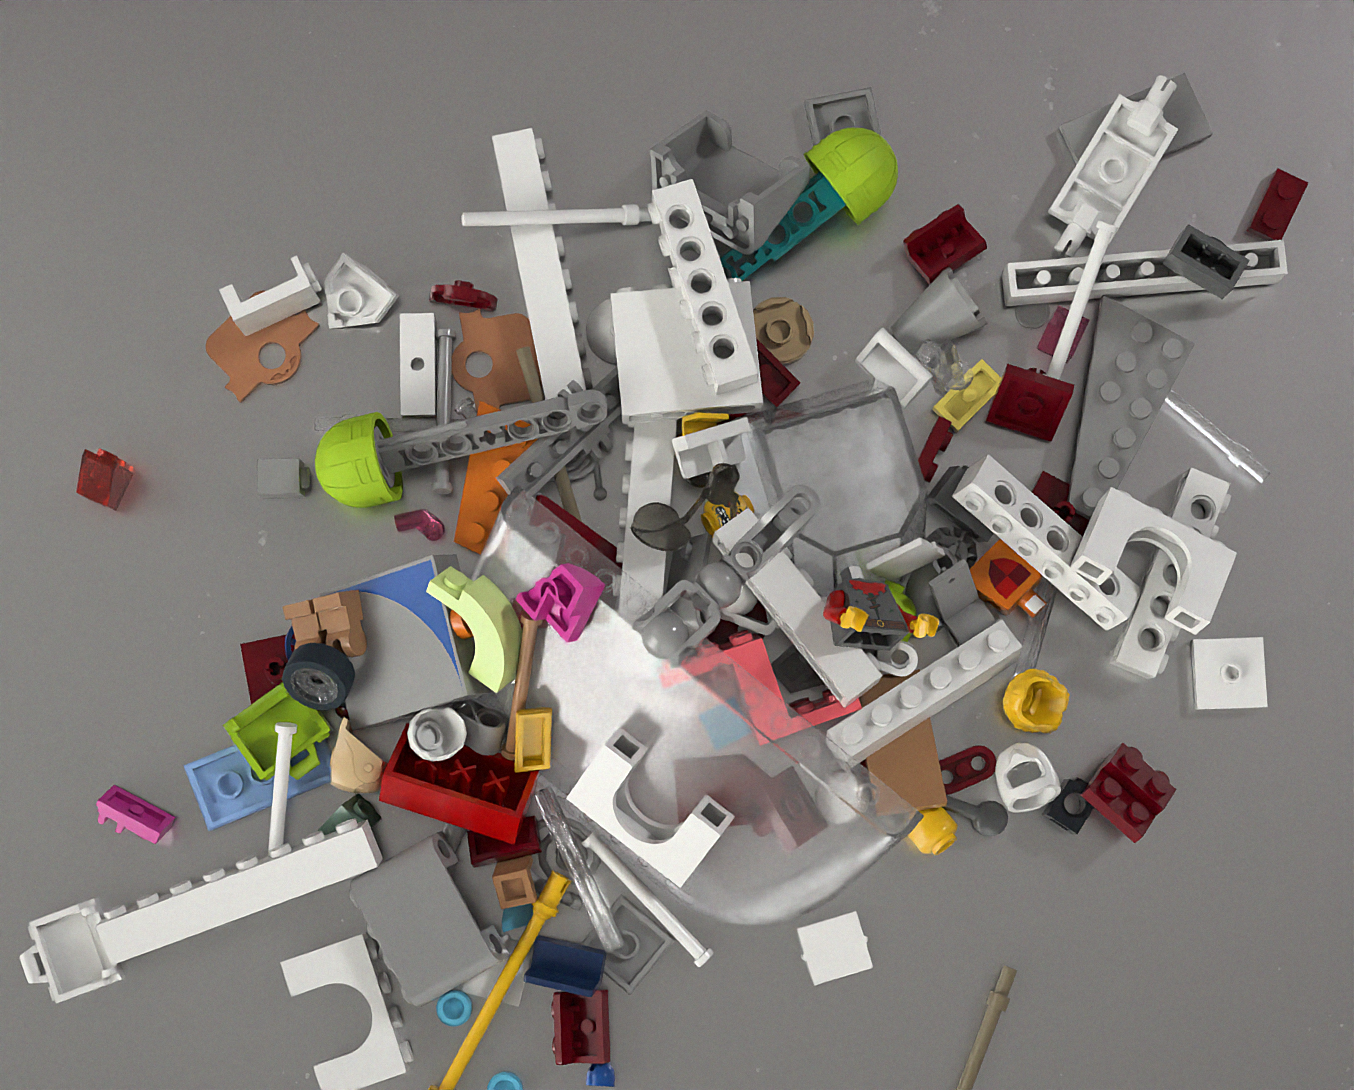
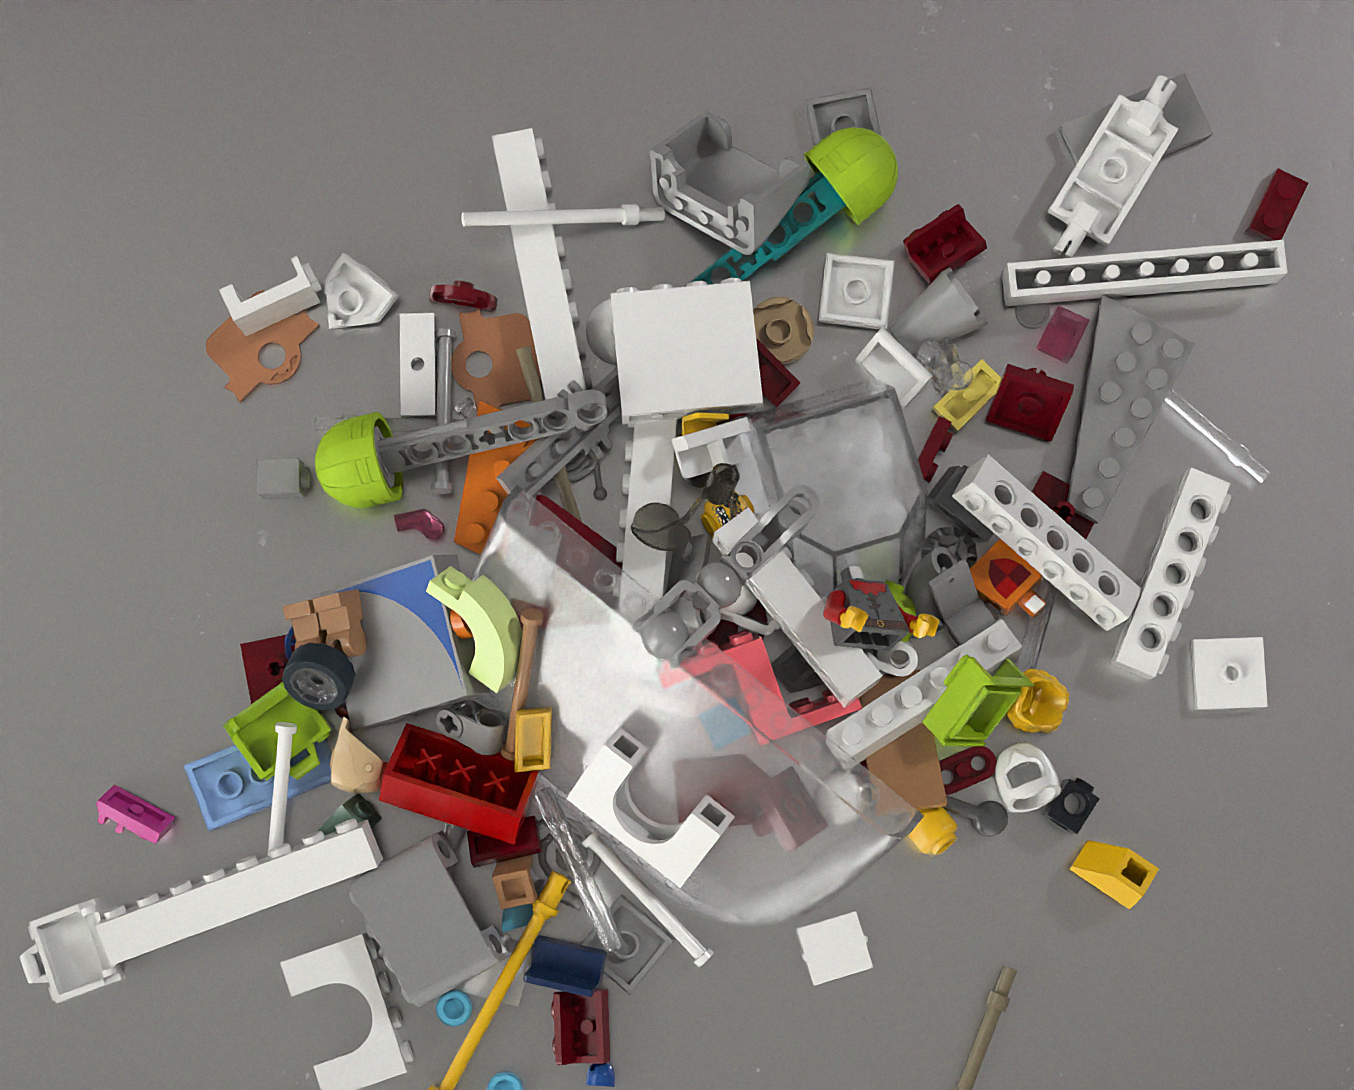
(103, 478): clear red slope -> none
(436, 733): white hair -> none
(563, 599): dark pink slope -> none
(683, 202): white brick -> none
(856, 291): none -> white plate
(905, 559): white piece -> none
(974, 702): none -> lime piece
(1080, 299): white bar -> none
(1115, 871): none -> yellow slope
(1129, 791): dark red plate -> none
(1199, 561): white arch -> none
(1206, 261): dark grey brick -> none

